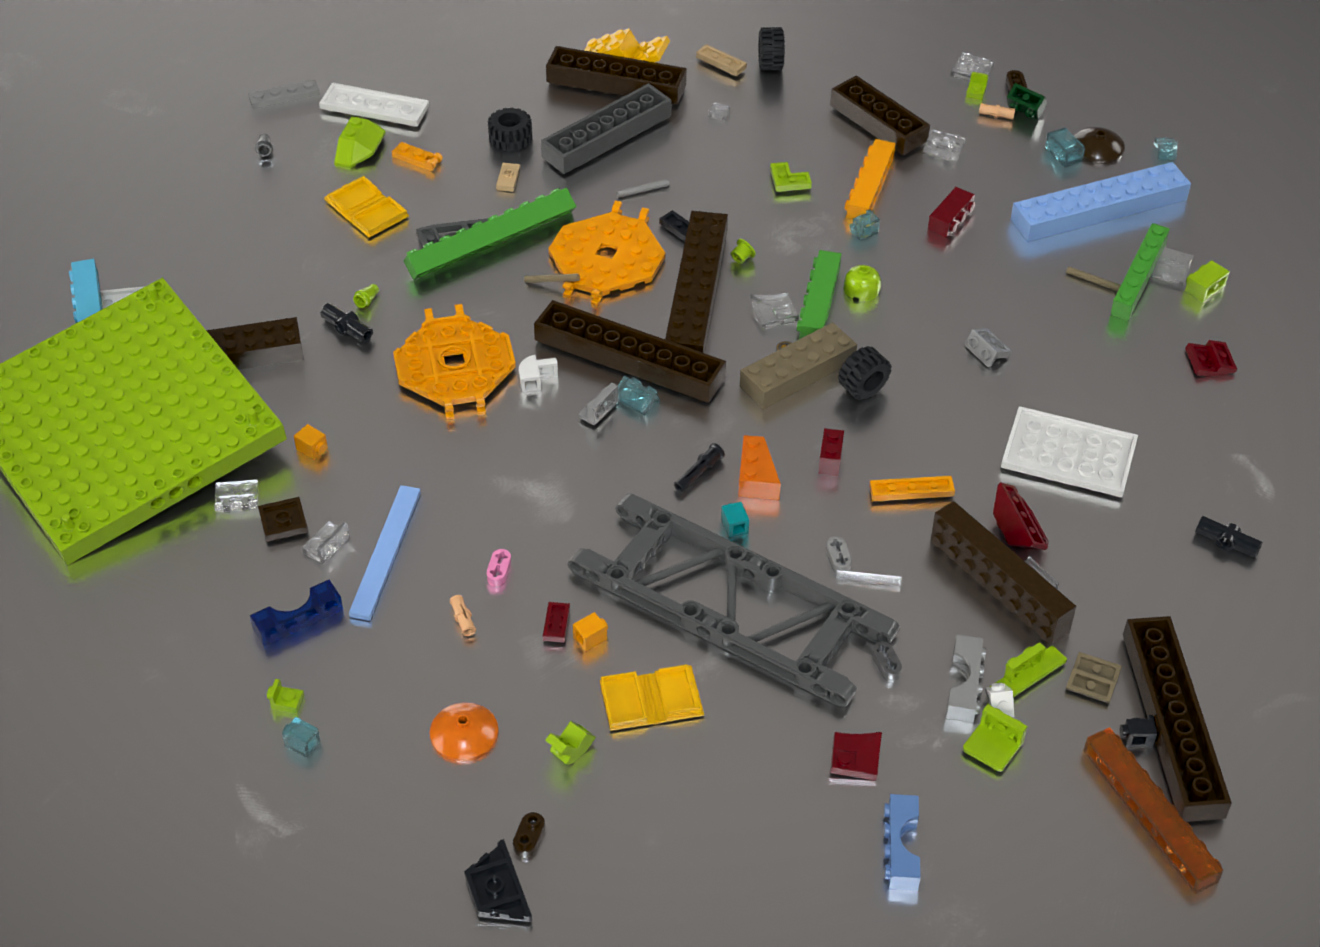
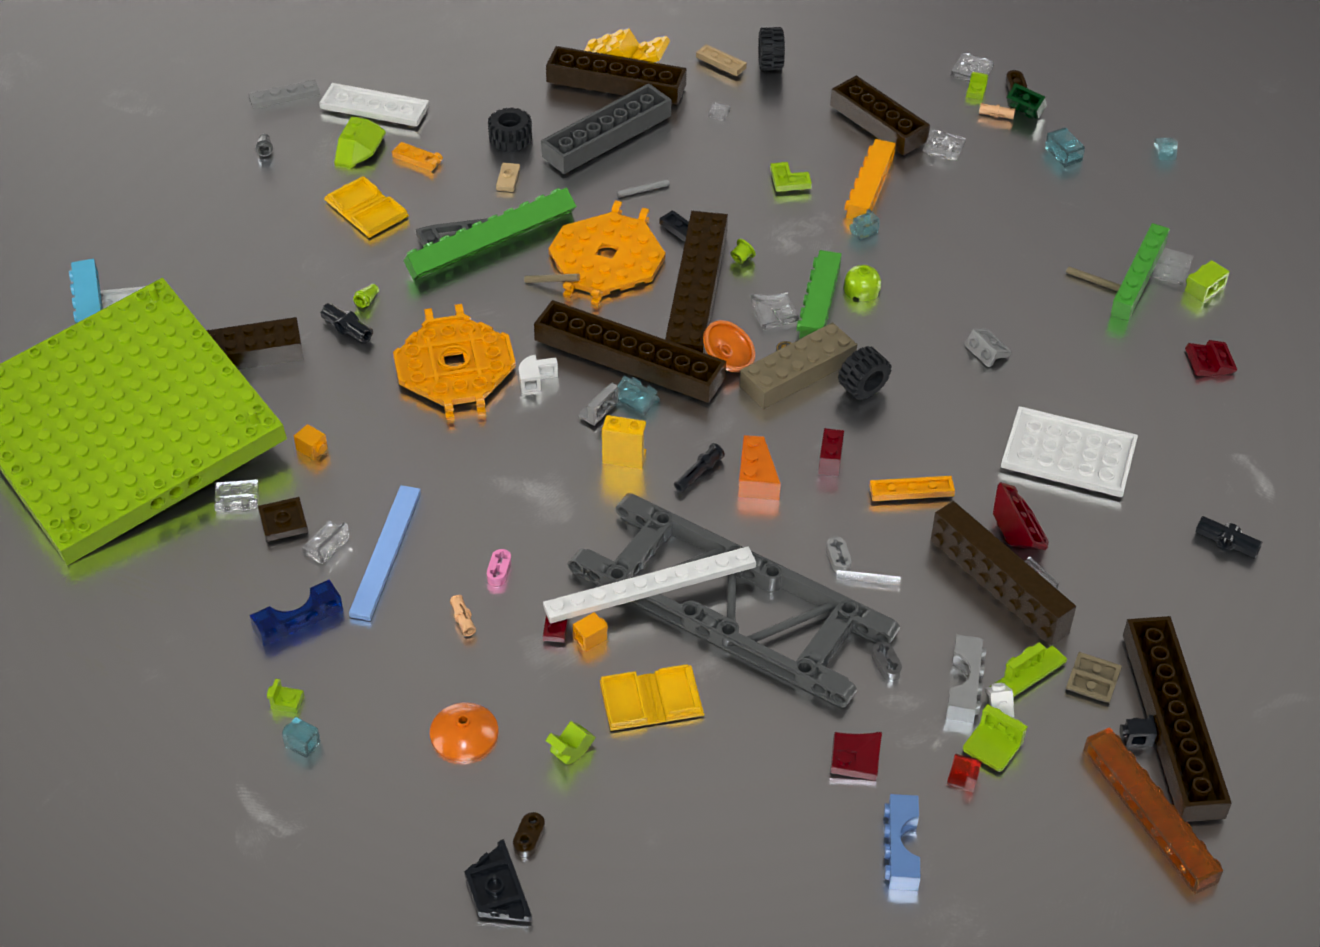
(623, 442): none -> yellow panel
(649, 584): none -> white plate
(730, 344): none -> orange dish
(735, 519): teal brick -> none
(951, 212): dark red brick -> none
(964, 773): none -> clear red panel
(1100, 145): dark brown dish -> none
(1100, 201): light blue brick -> none

